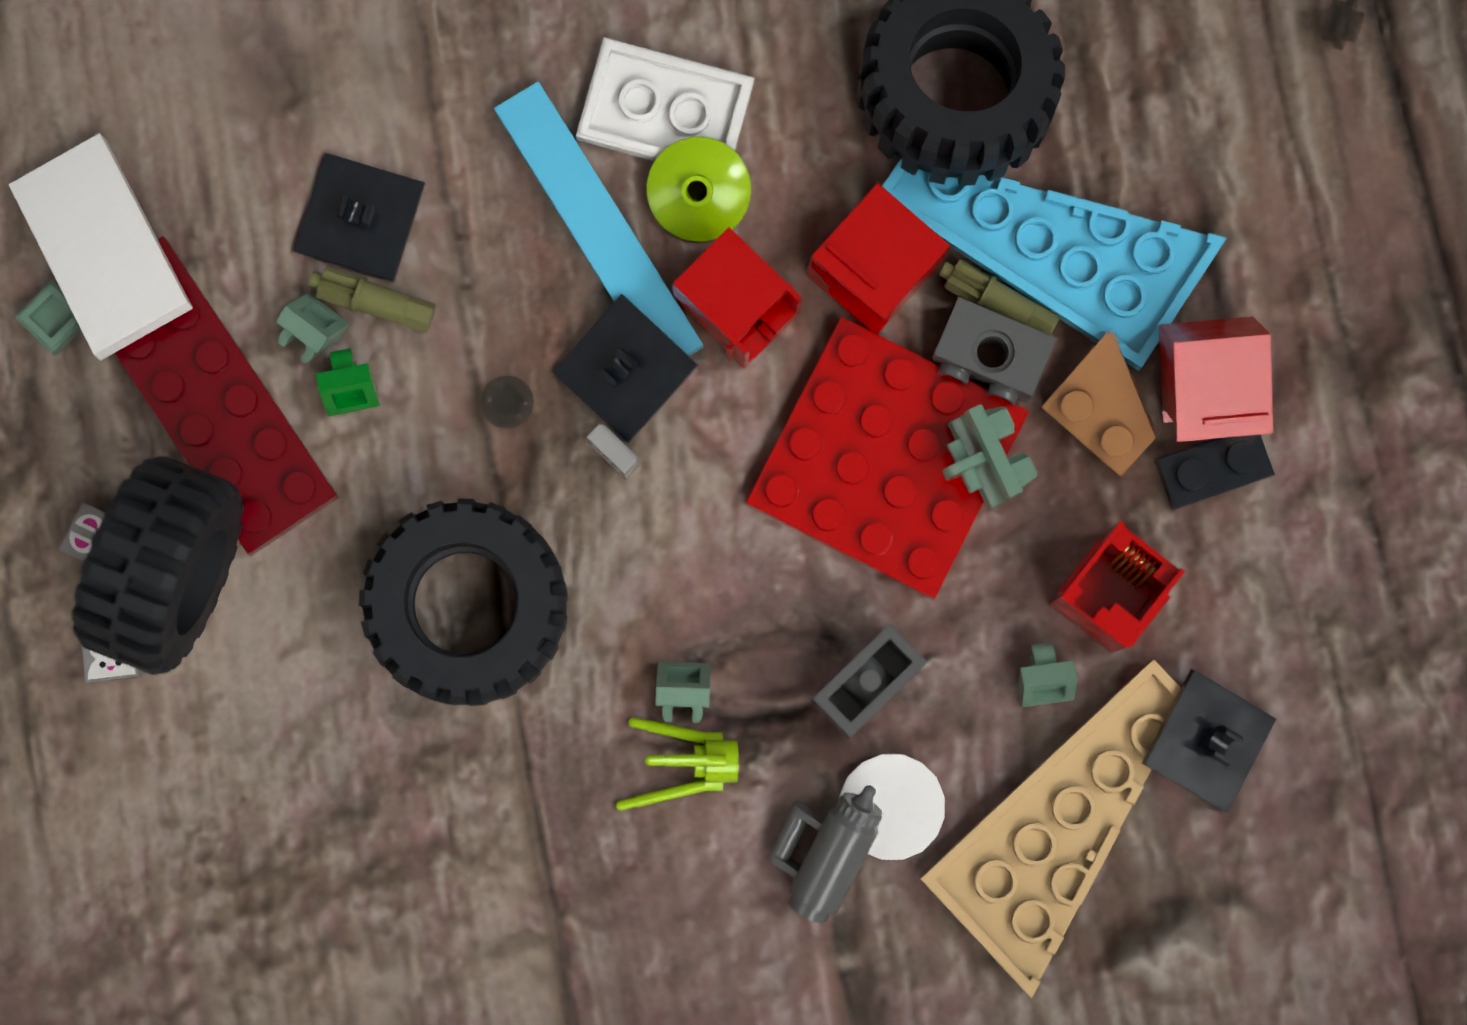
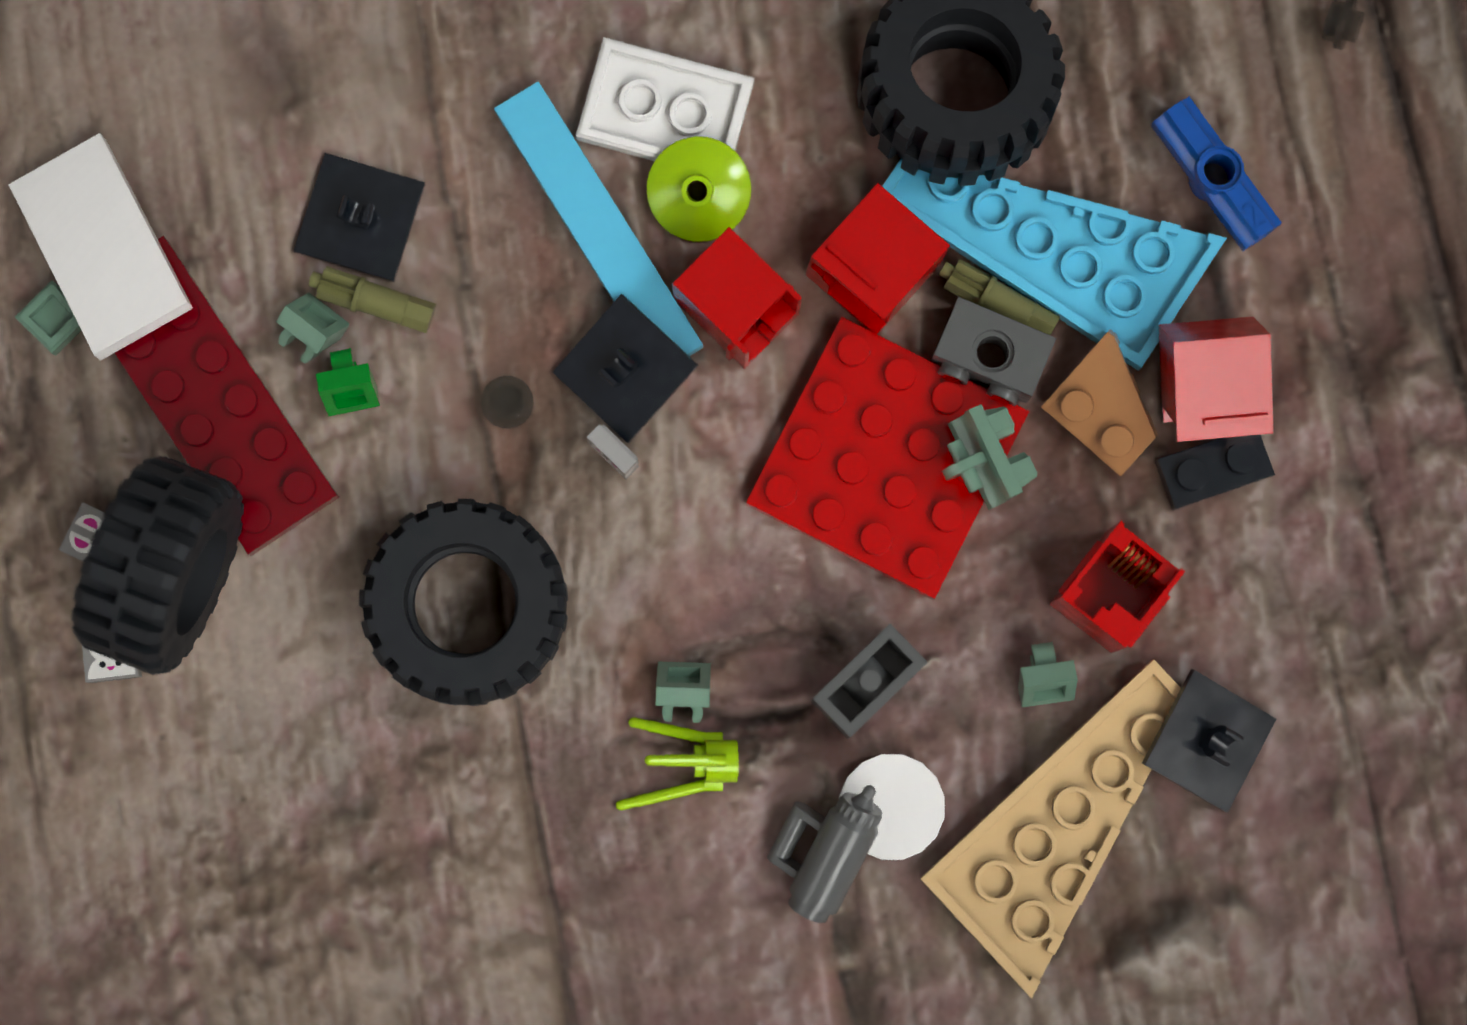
(1197, 144): none -> blue piece

